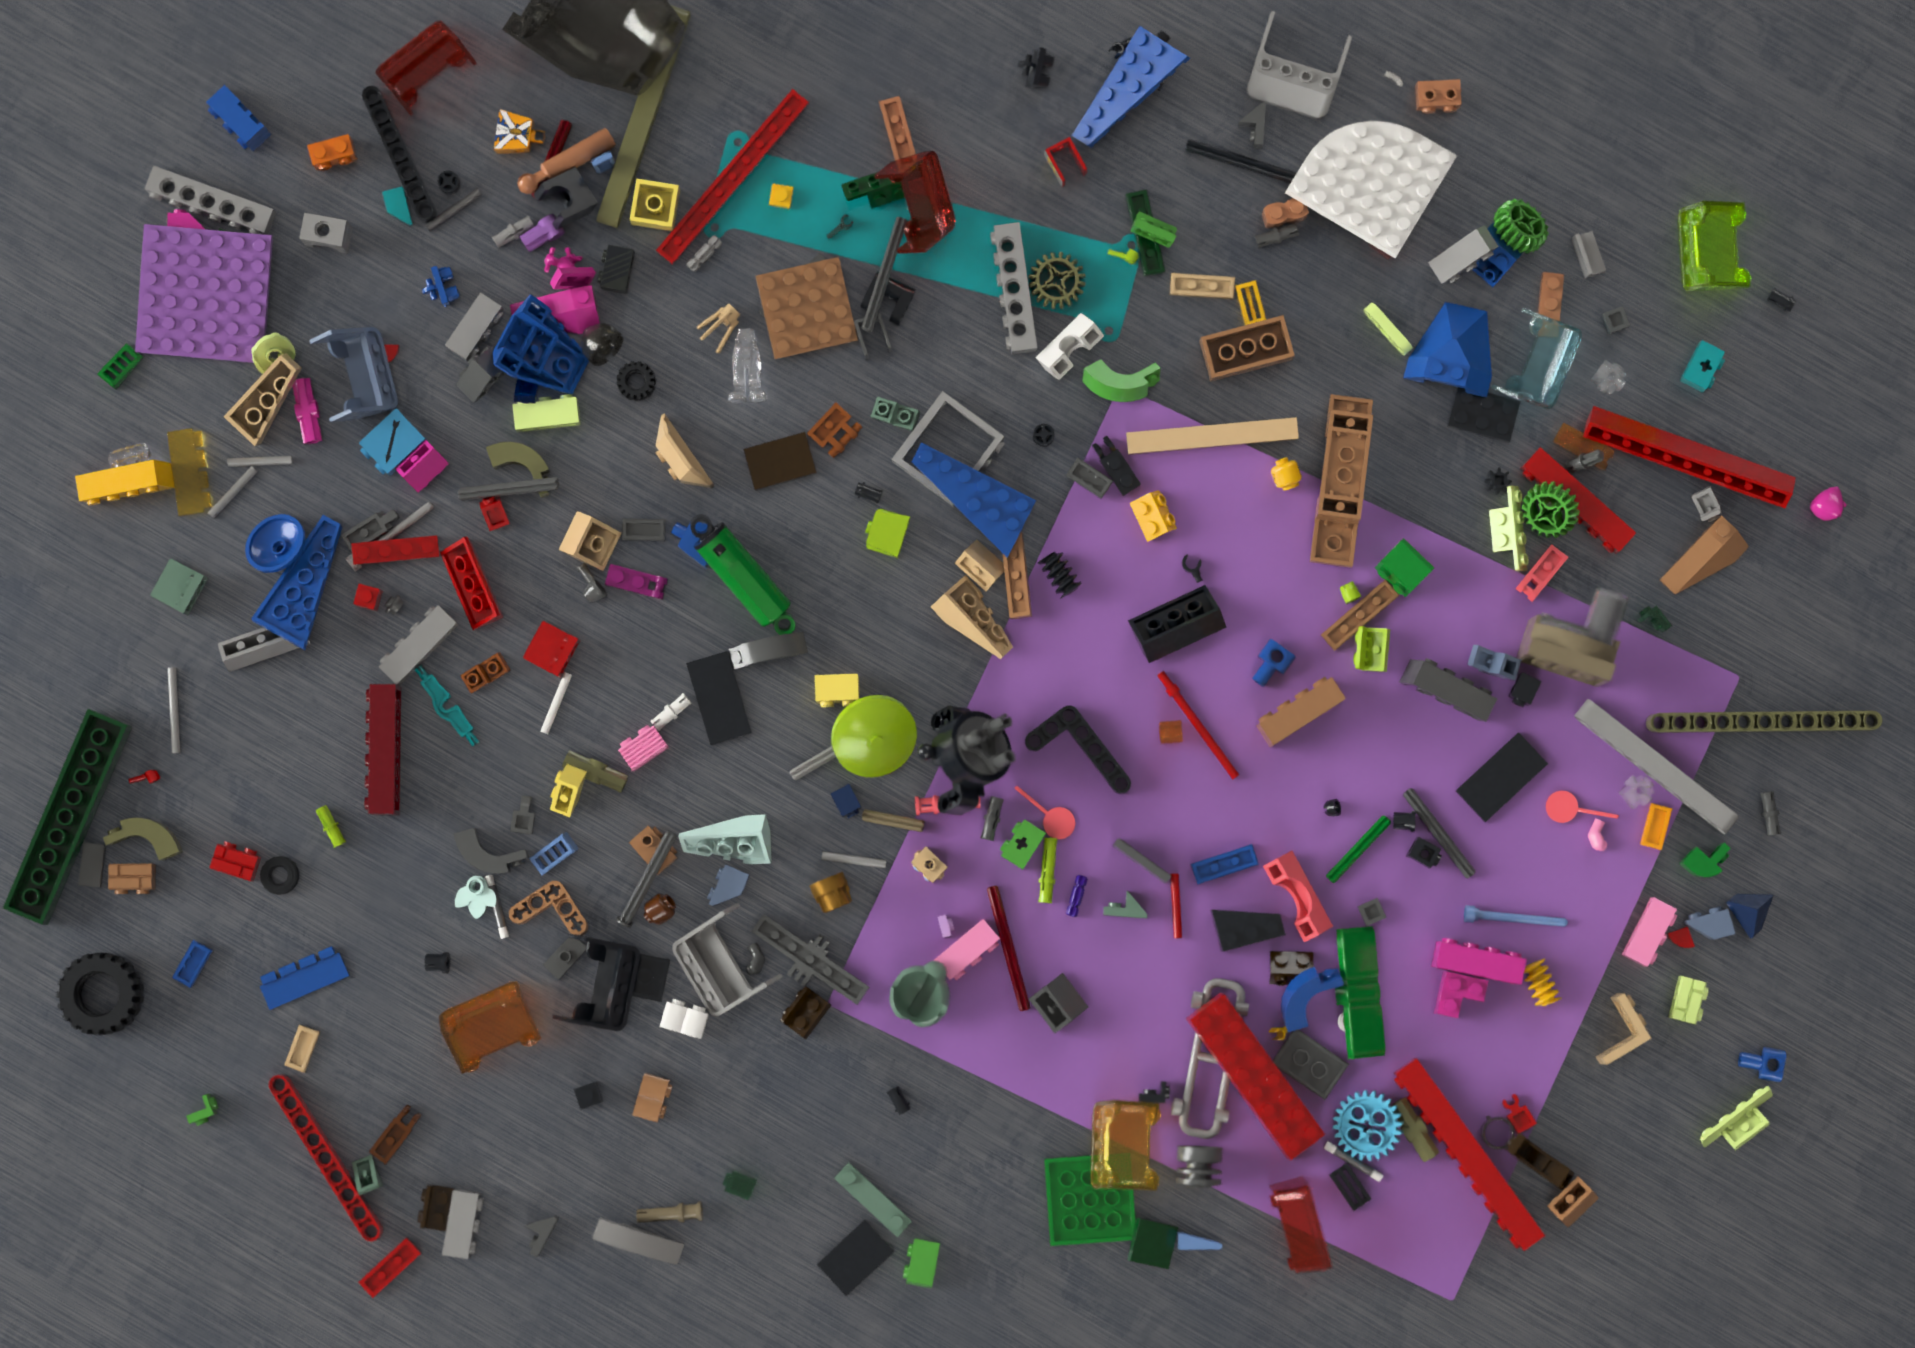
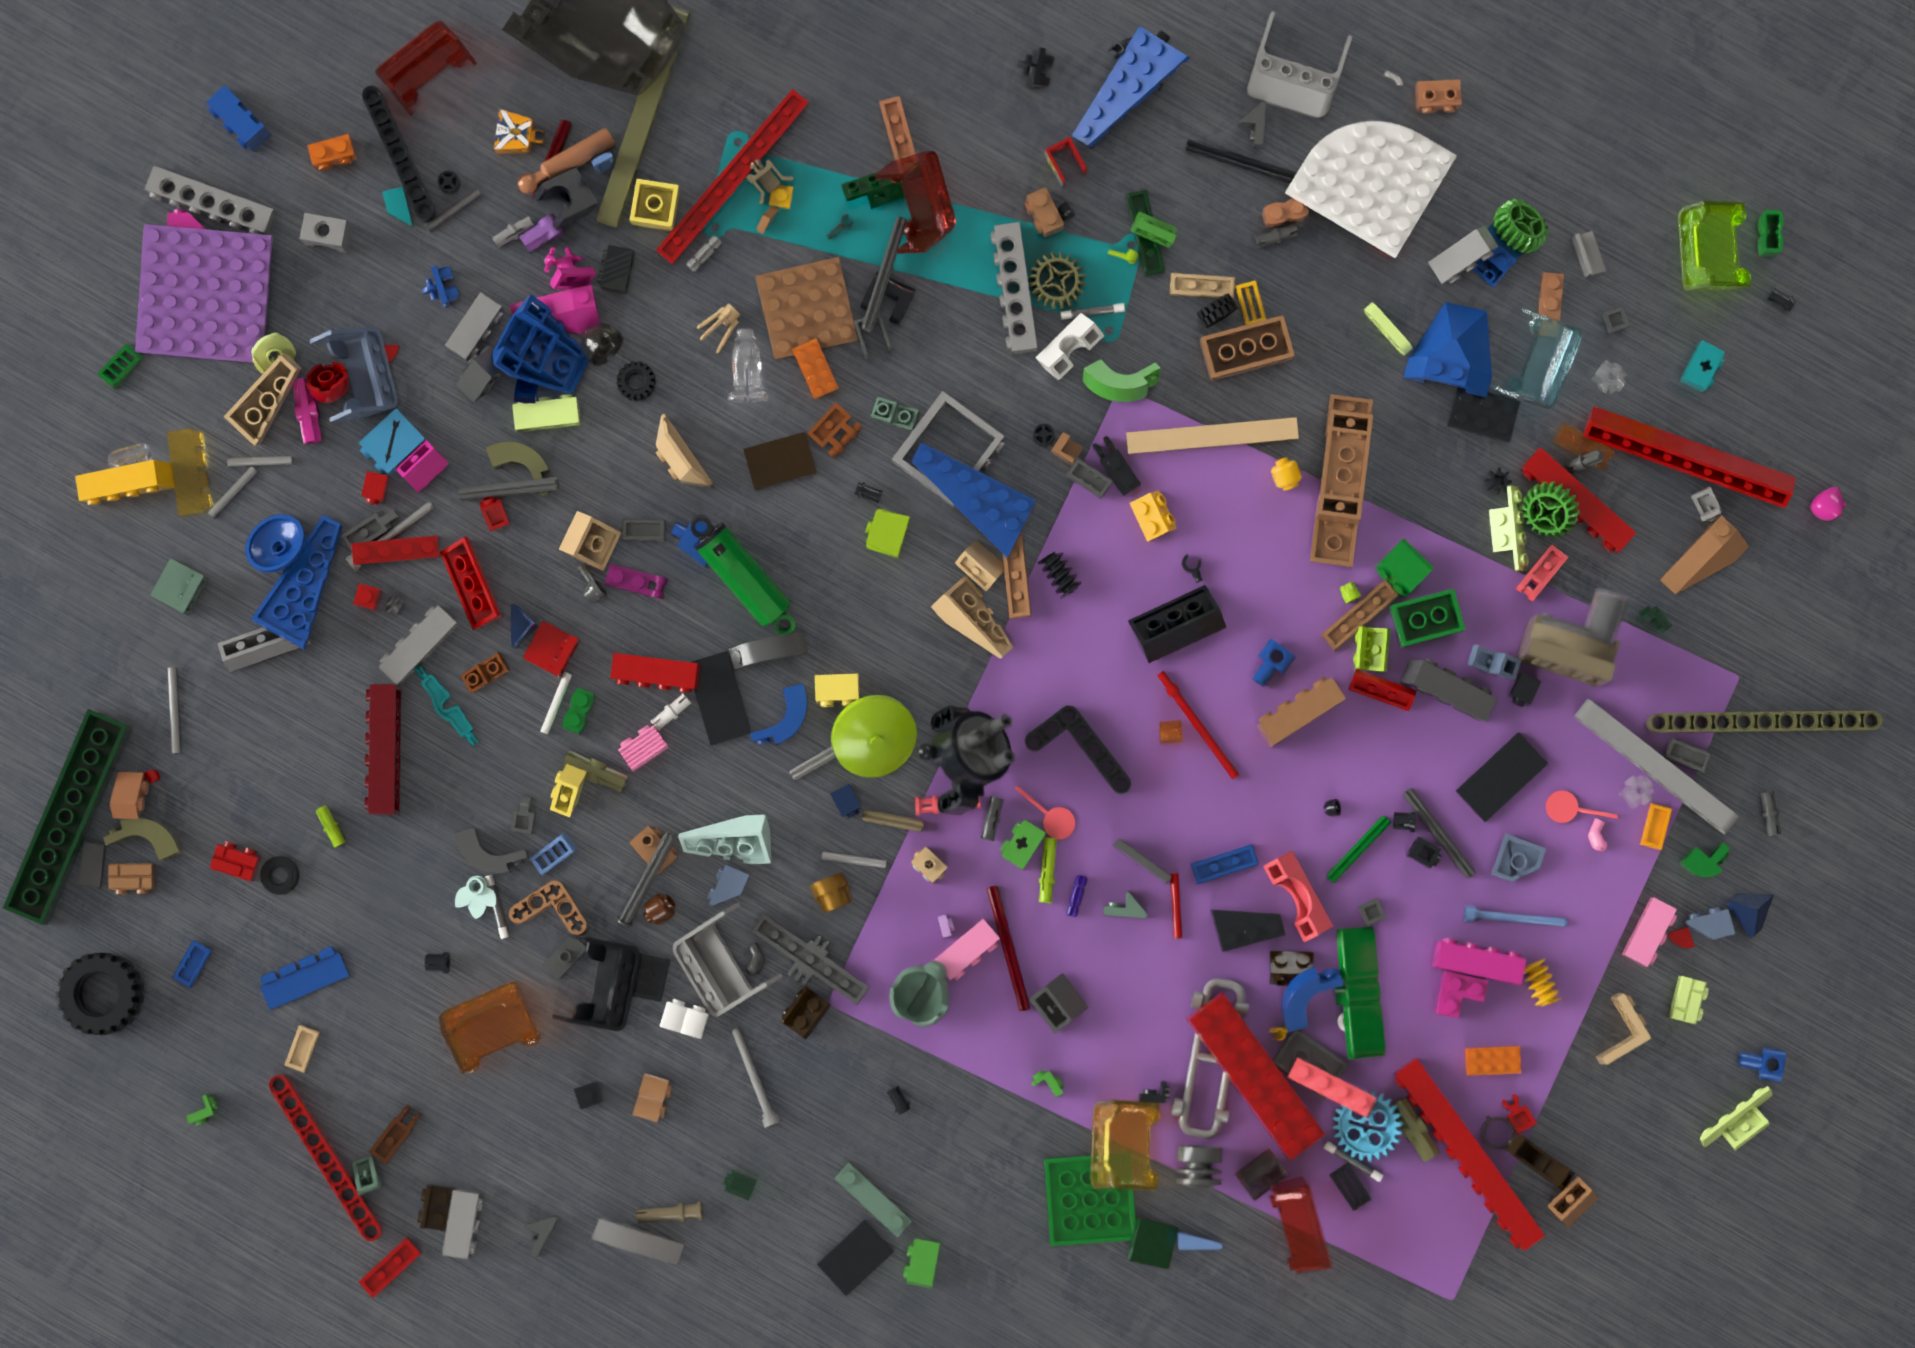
(128, 795): none -> nougat brick
(327, 382): none -> red cylinder
(375, 488): none -> red brick
(521, 626): none -> dark blue slope
(581, 705): none -> green brick
(655, 671): none -> red brick
(765, 177): none -> dark tan piece
(767, 219): none -> medium nougat tile
(769, 1116): none -> light grey piece
(794, 717): none -> blue arch
(815, 368): none -> orange piece
(1044, 212): none -> medium nougat brick
(1054, 1083): none -> bright green bracket
(1066, 210): none -> black hinge
(1067, 449): none -> medium nougat panel
(1093, 311): none -> flat silver bar
(1217, 310): none -> black tyre
(1261, 1174): none -> clear smoke brick
(1332, 1088): none -> coral arch
(1382, 690): none -> red plate
(1427, 618): none -> green brick
(1492, 1060): none -> orange piece
(1517, 858): none -> sand blue plate
(1687, 755): none -> dark grey plate
(1769, 227): none -> green brick

